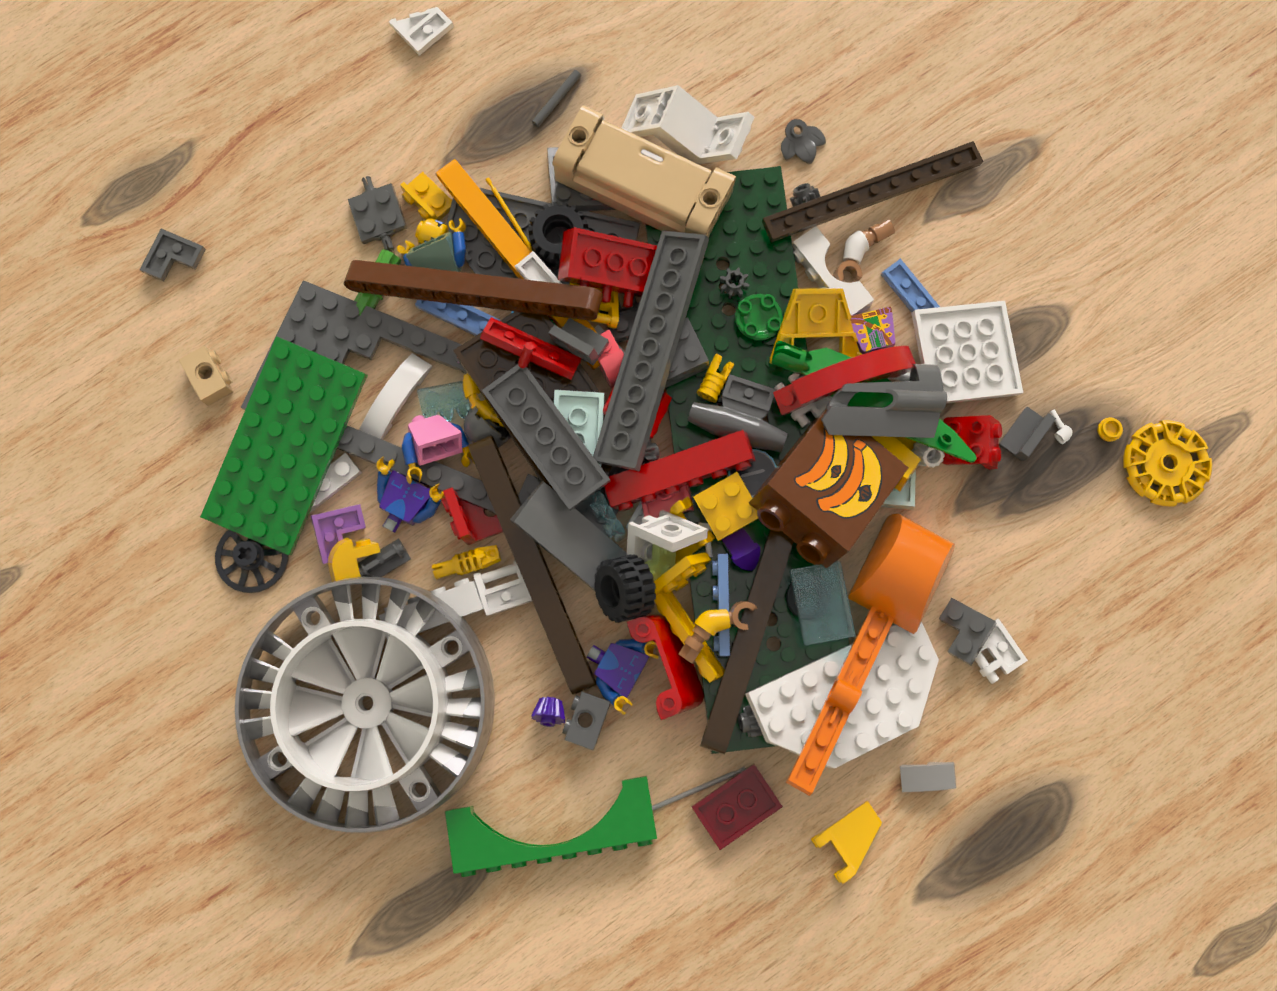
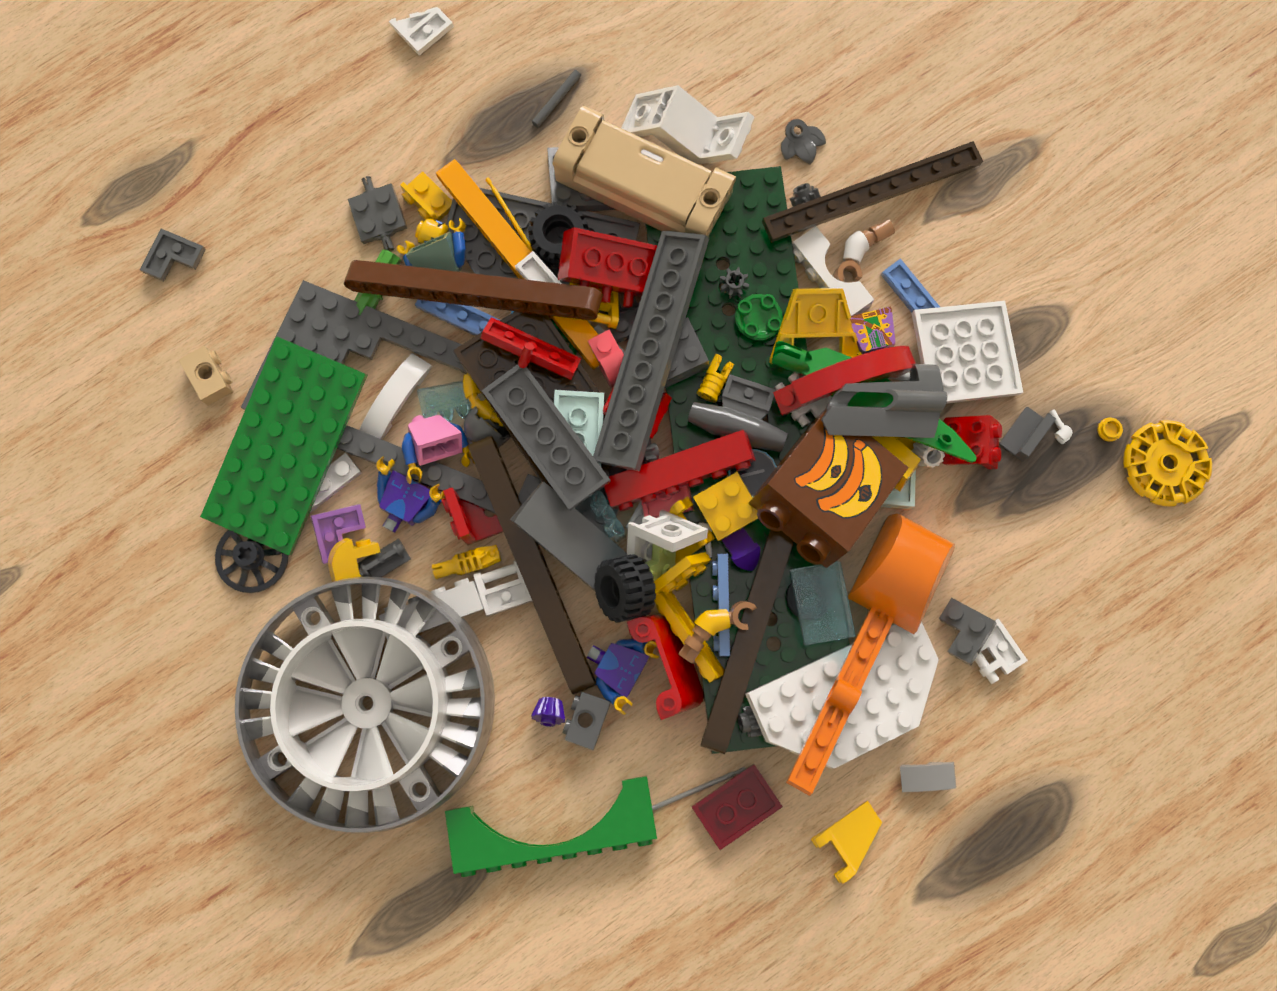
(579, 340): dark grey panel -> none

